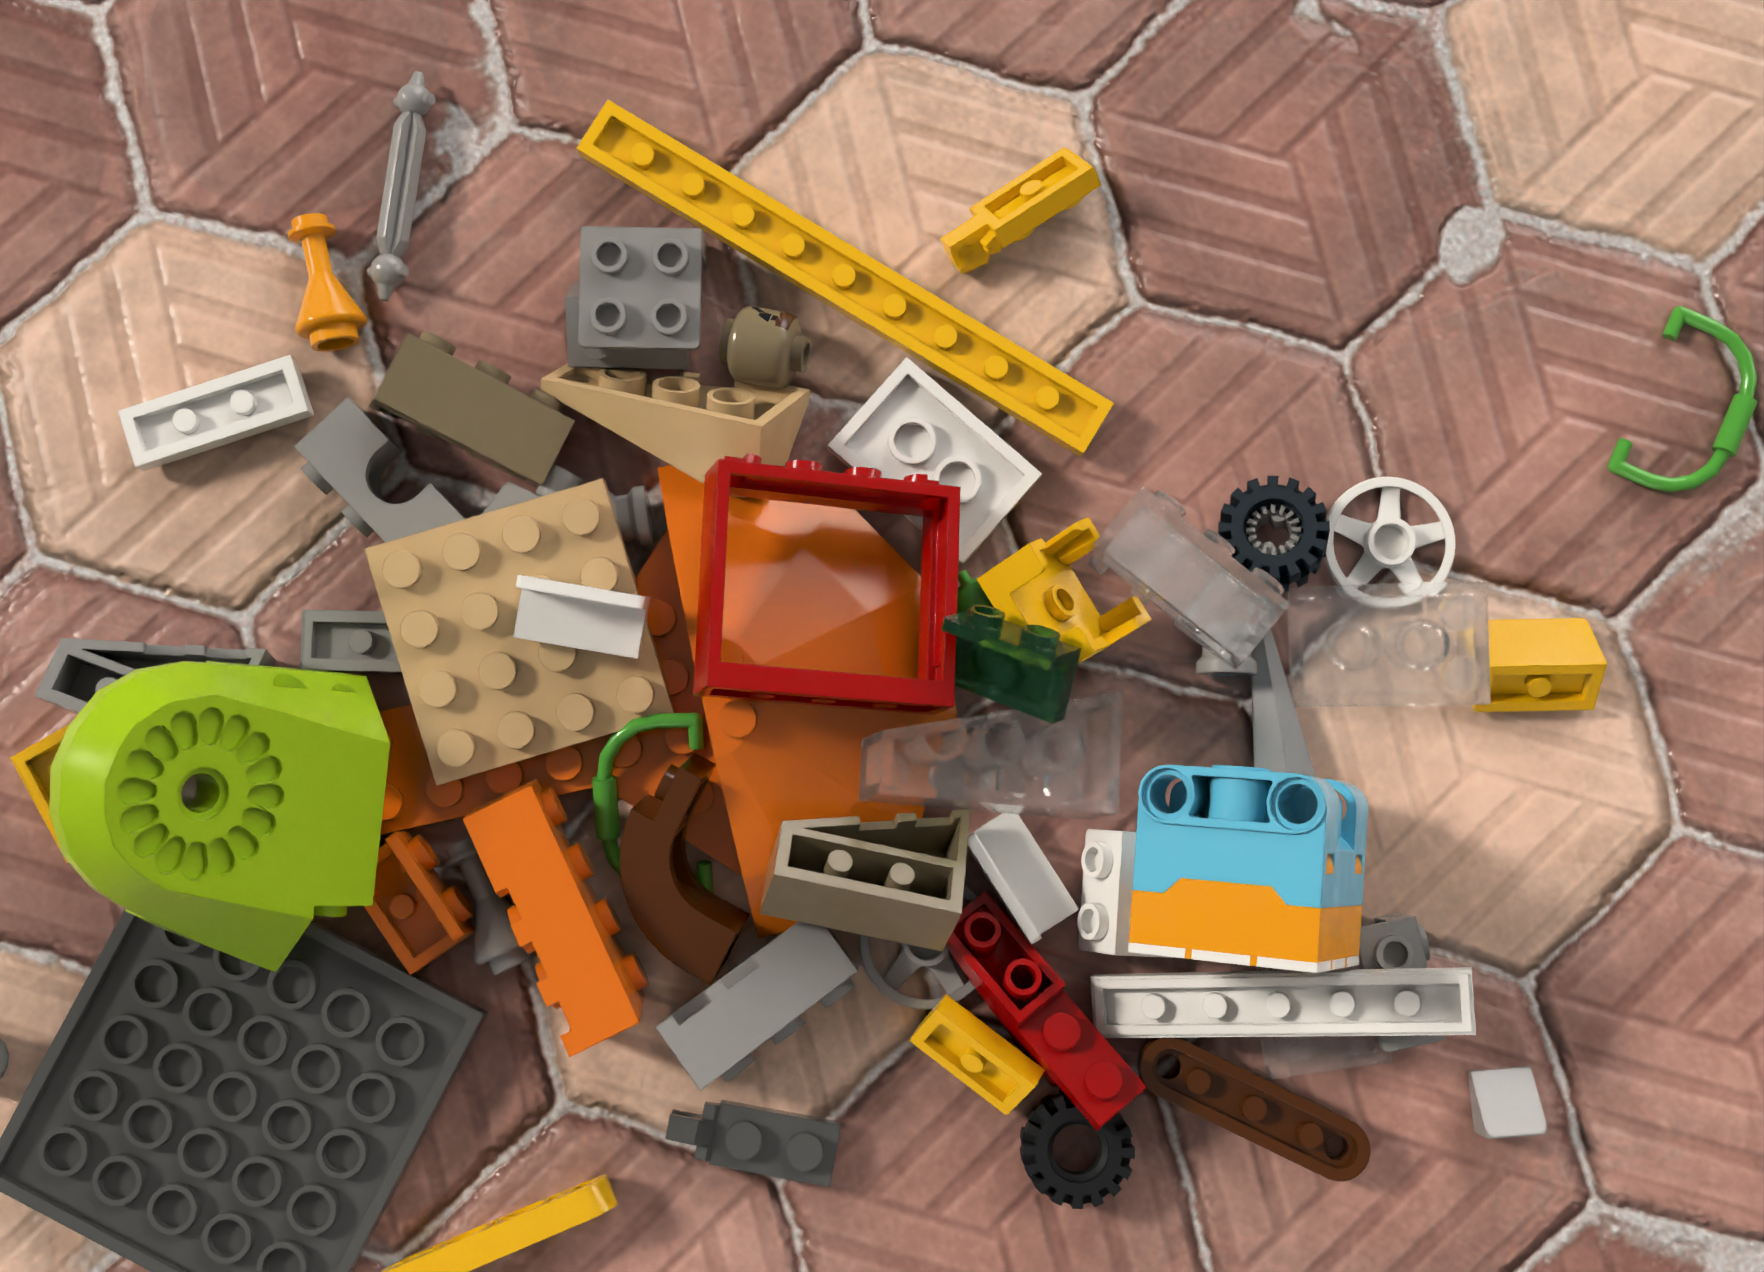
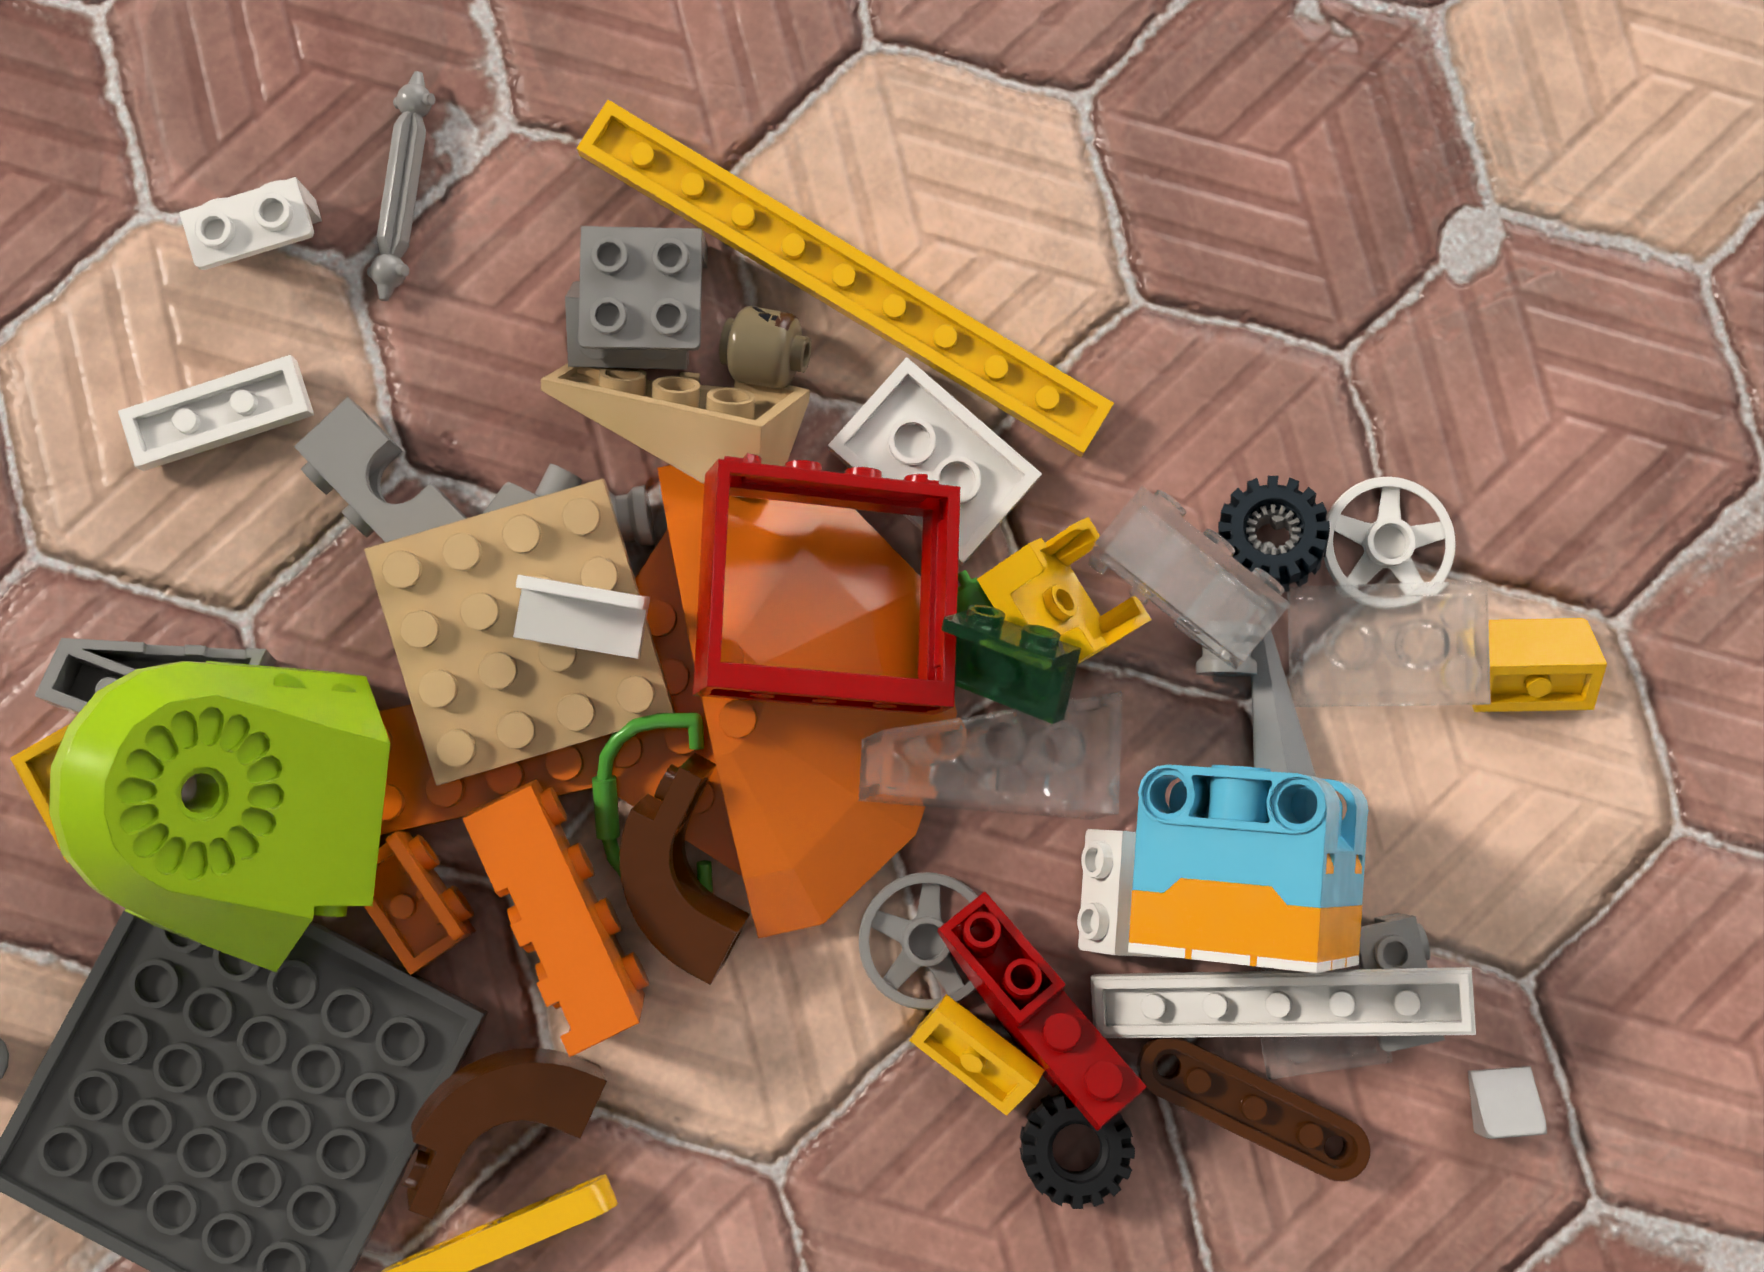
(250, 223): none -> white bracket
(327, 310): light orange piece -> none
(347, 642): light grey hinge -> none
(473, 408): dark tan wedge -> none
(489, 1092): none -> reddish brown arch
(493, 933): light grey piece -> none
(758, 1002): light grey wedge -> none
(760, 1140): dark grey hinge -> none
(871, 877): dark tan wedge -> none
(1019, 208): yellow hinge -> none
(1020, 875): white panel -> none
(1734, 422): bright green piece -> none

